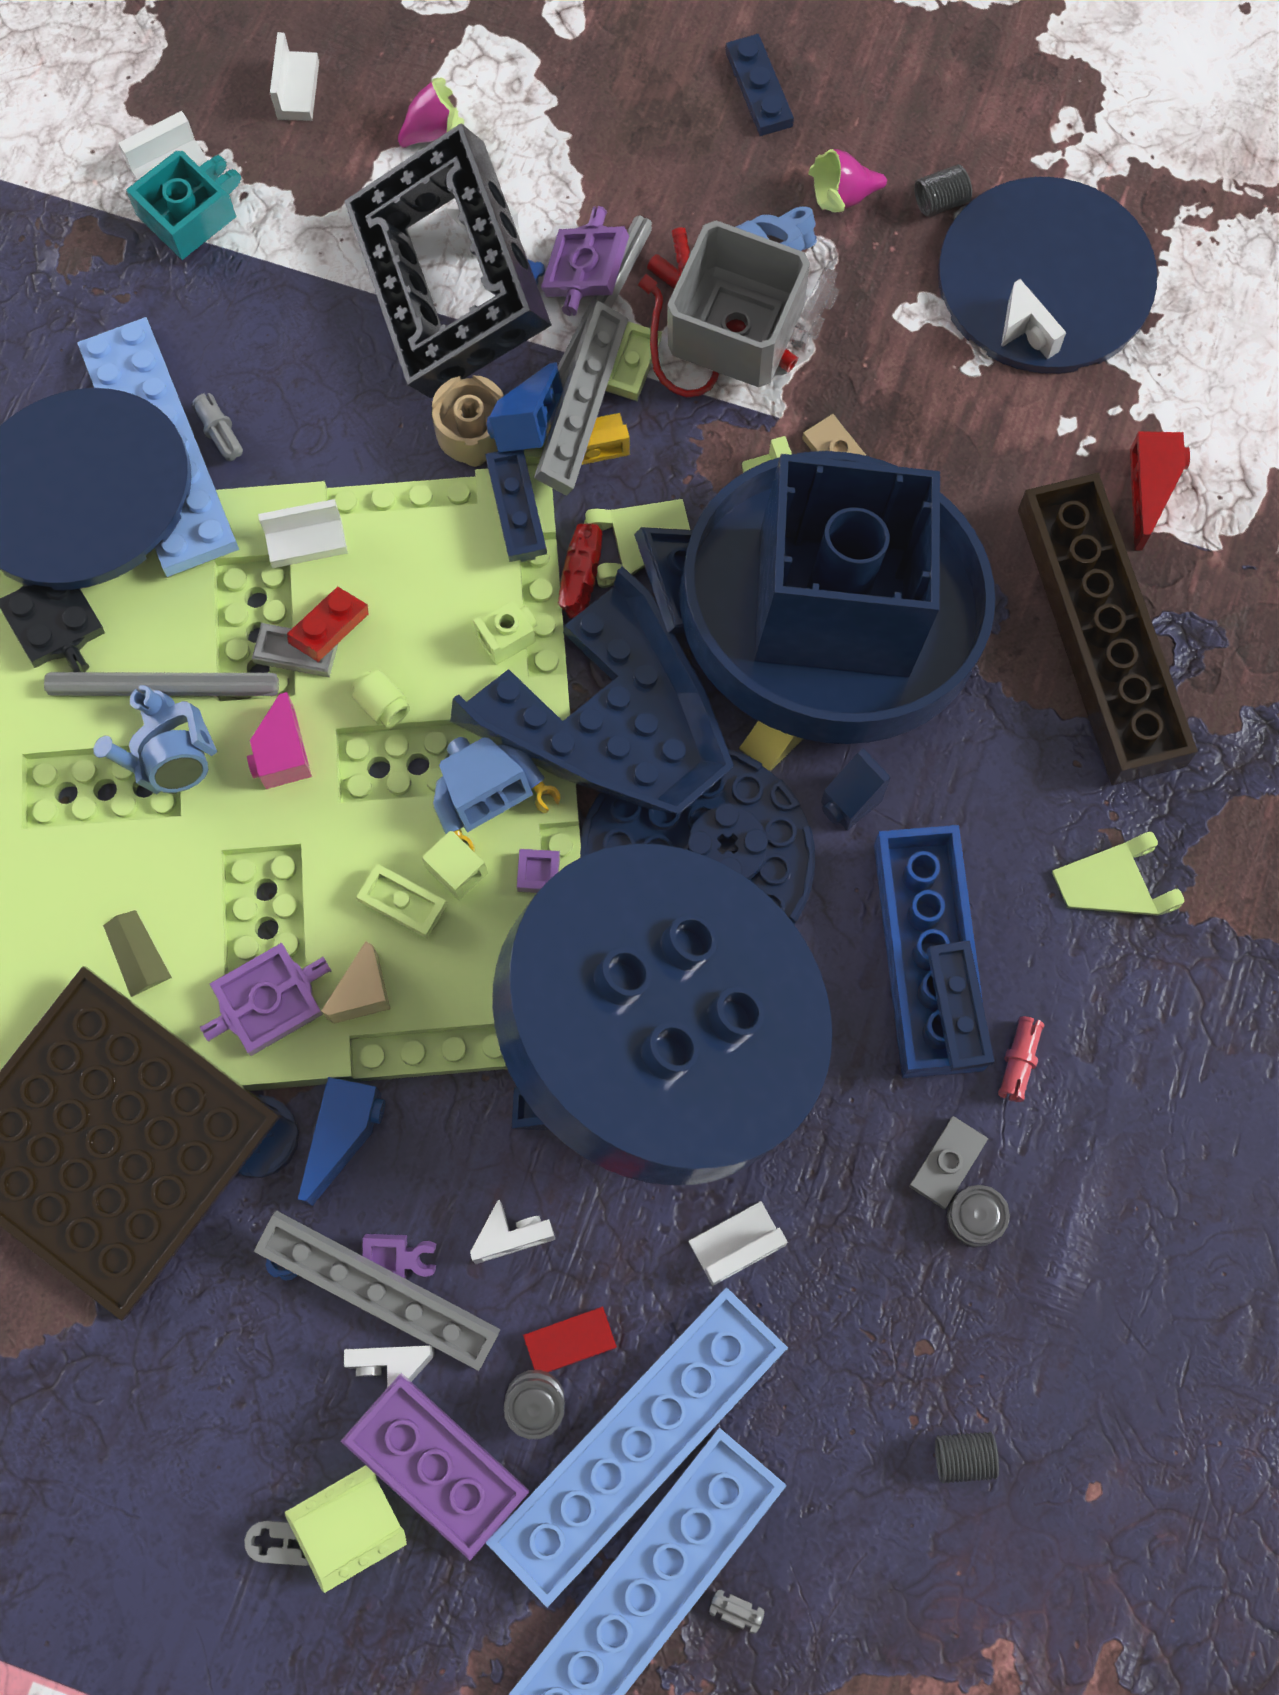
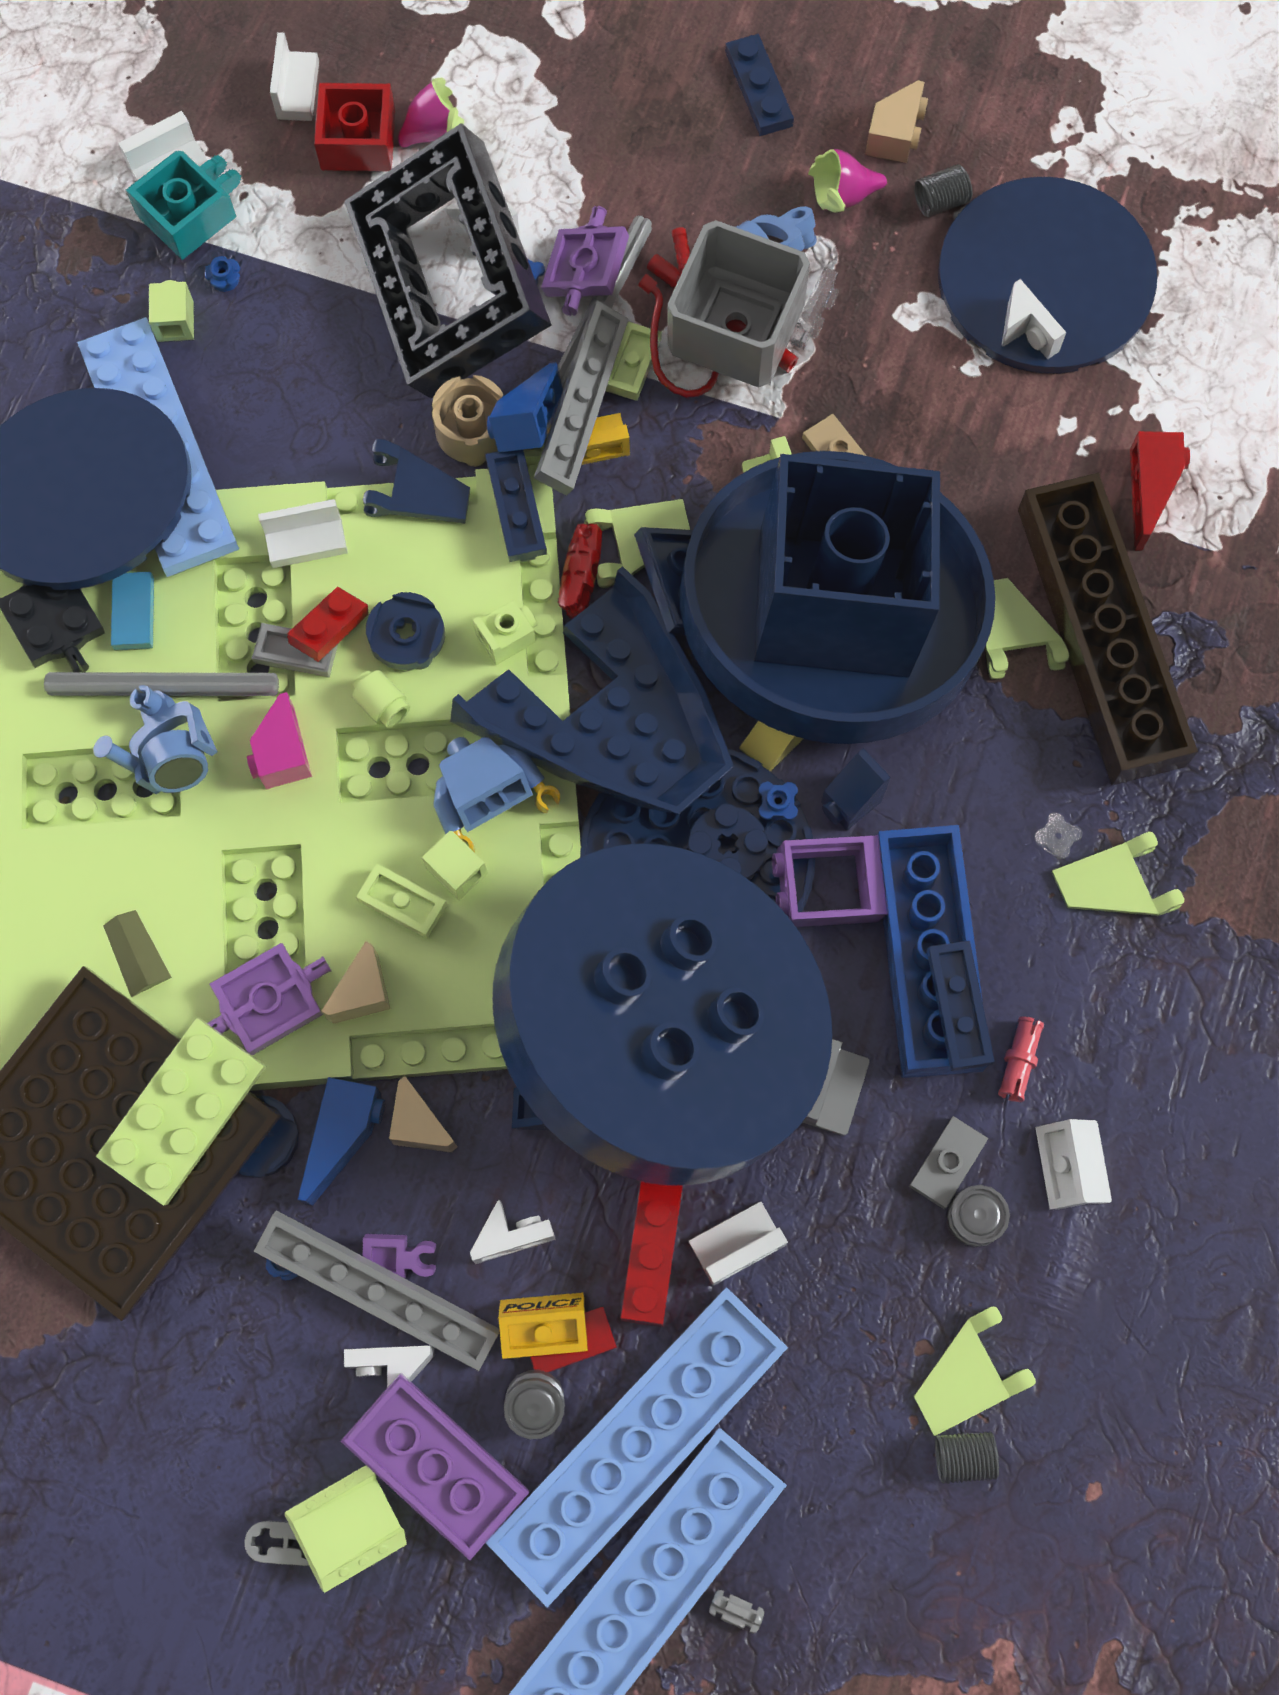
(132, 611): none -> dark azure tile
(171, 311): none -> yellowish green brick
(181, 1111): none -> yellowish green plate
(217, 426): light grey axle -> none
(223, 281): none -> blue plate
(355, 126): none -> red brick
(394, 613): none -> dark blue plate
(415, 1123): none -> tan slope
(418, 488): none -> dark blue flag
(536, 868): medium lavender tile -> none
(542, 1325): none -> yellow panel
(651, 1254): none -> red brick
(774, 811): none -> blue plate
(840, 1091): none -> light grey panel
(868, 874): none -> medium lavender window
(894, 123): none -> tan slope
(966, 1379): none -> yellowish green flag
(1018, 627): none -> yellowish green flag
(1053, 845): none -> clear plate
(1073, 1163): none -> white panel

